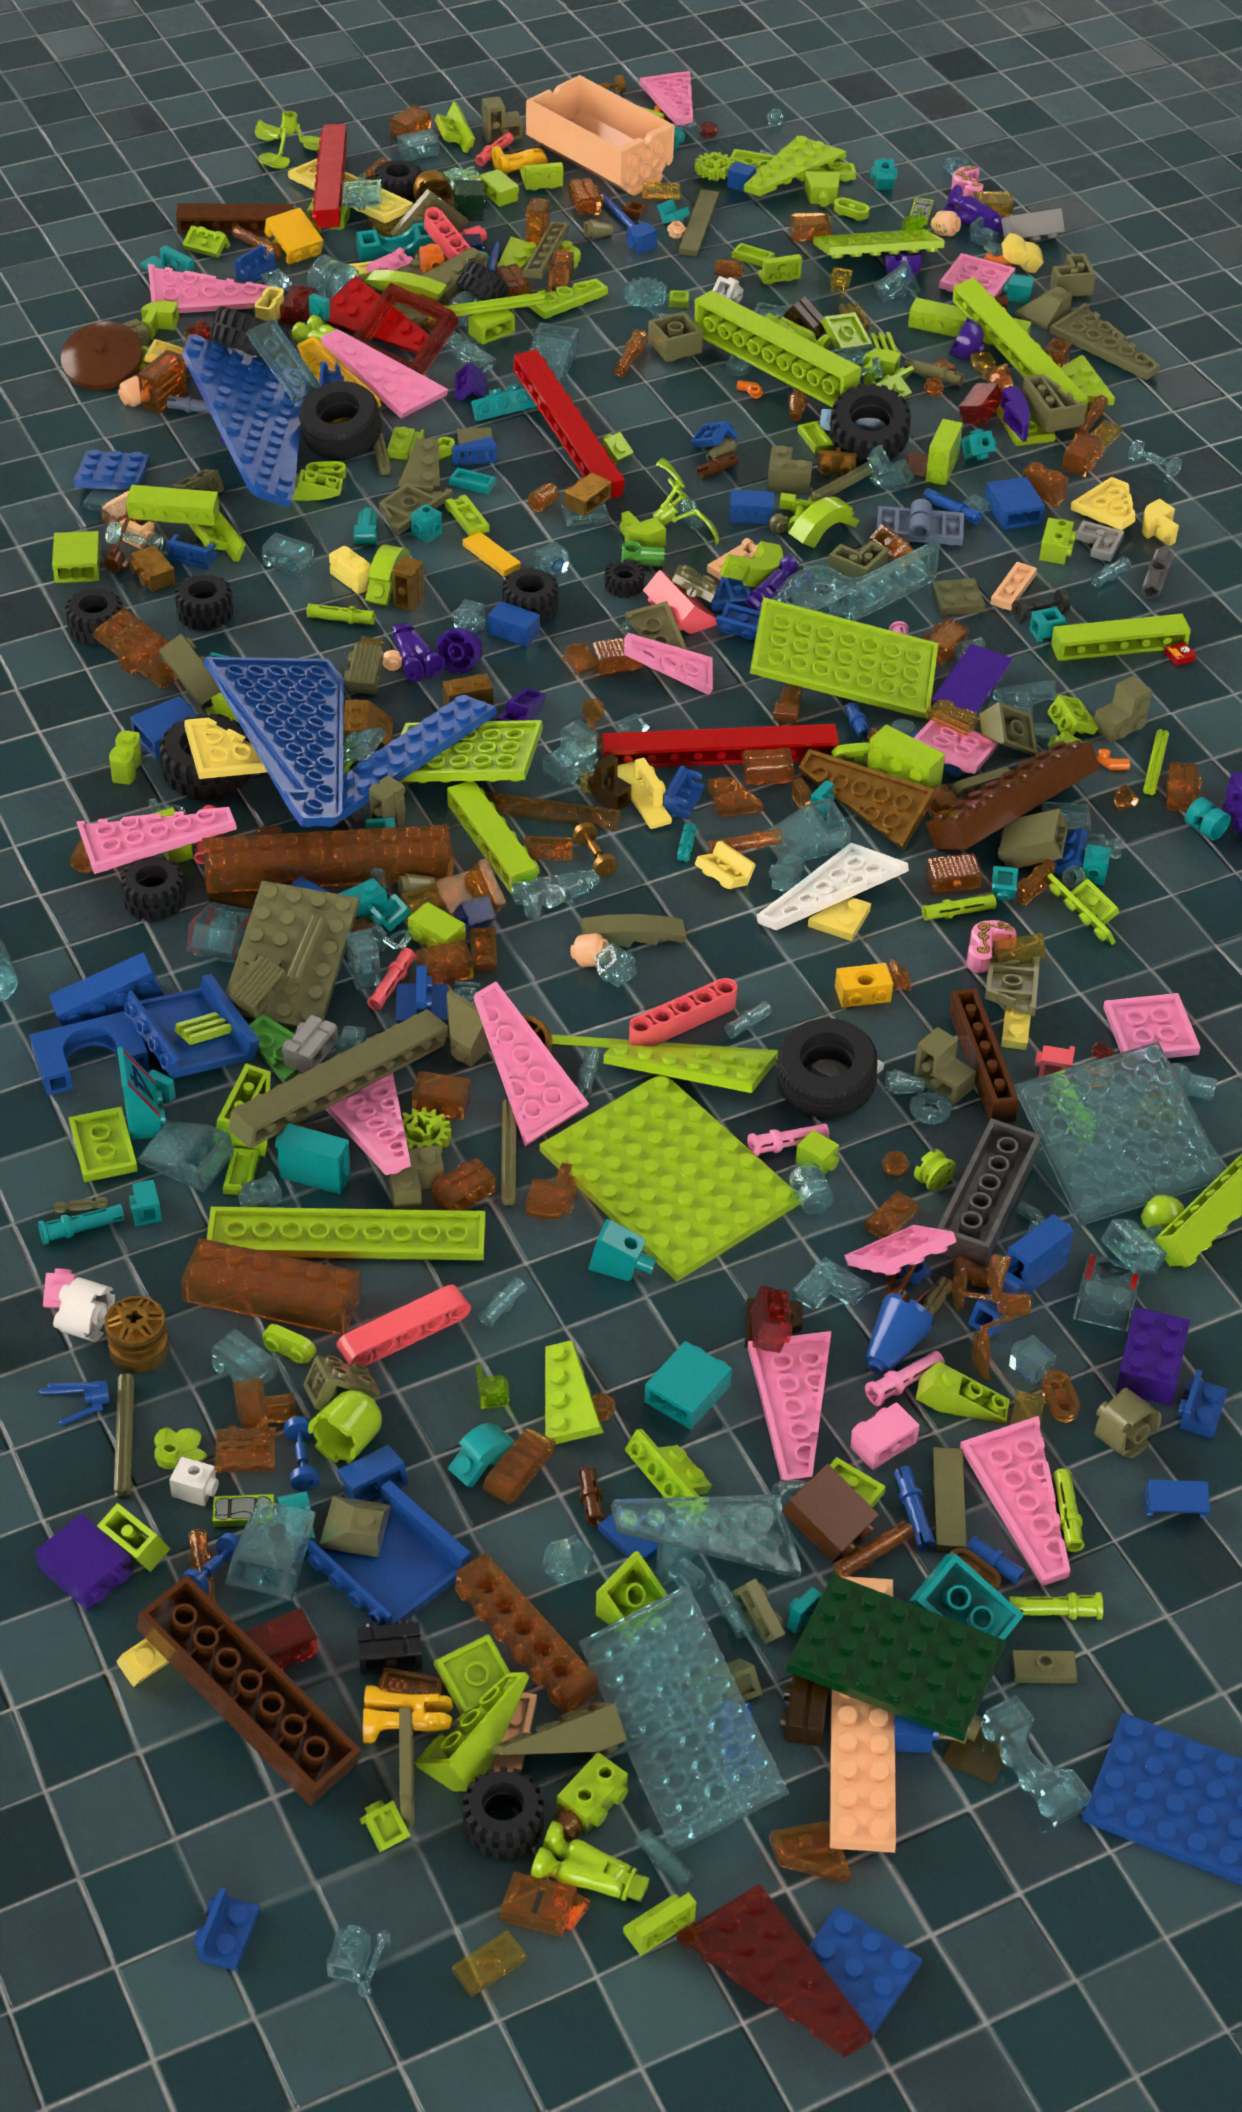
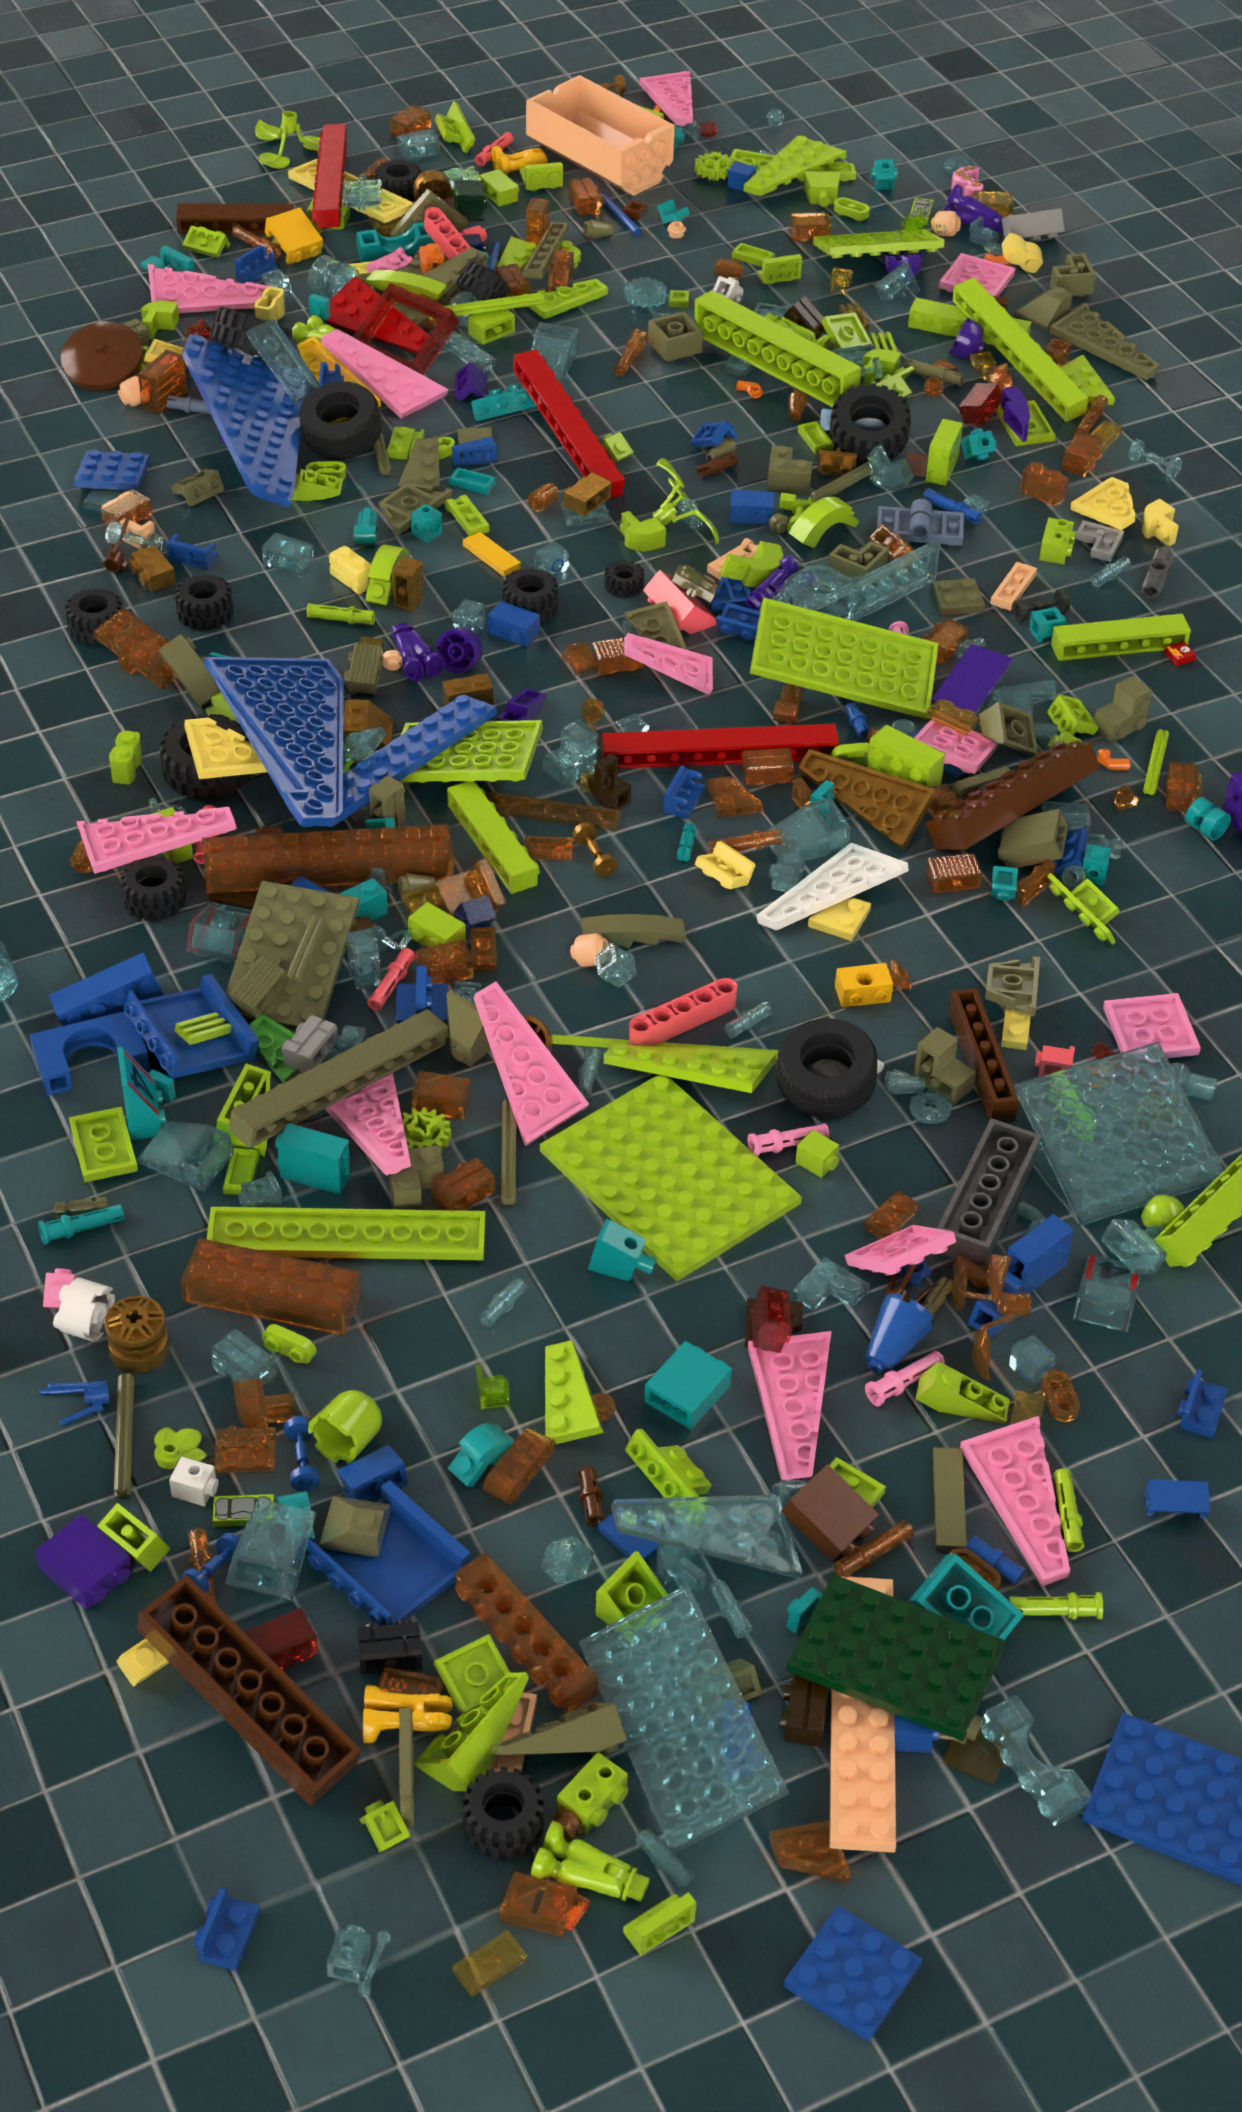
(76, 557): lime brick -> none
(145, 1203): teal brick -> none
(157, 720): blue brick -> none
(172, 505): lime brick -> none
(222, 535): lime bracket -> none
(296, 305): clear red brick -> none
(332, 1372): olive bracket -> none
(390, 913): teal bracket -> none
(404, 1326): coral beam -> none
(497, 121): olive brick -> none
(552, 890): clear light blue piece -> none
(552, 1199): clear orange brick -> none
(641, 237): blue brick -> none
(643, 555): bright green piece -> none
(646, 792): light yellow bracket -> none
(661, 190): clear yellow plate -> none
(698, 223): olive tile -> none
(760, 1613): olive wing -> none
(772, 1961): clear red wing -> none
(811, 1188): clear light blue wheel -> none
(884, 1435): bright pink brick -> none
(895, 1163): clear orange plate -> none
(911, 1497): blue pin -> none
(935, 1170): lime wheel -> none
(950, 908): lime pin -> none
(982, 941): bright pink animal -> none
(1015, 503): blue brick -> none
(1019, 288): teal brick -> none
(1020, 948): clear yellow plate -> none
(1044, 1666): olive plate -> none
(1052, 406): olive wedge -> none
(1127, 1423): olive brick -> none
(1153, 1355): dark purple brick -> none

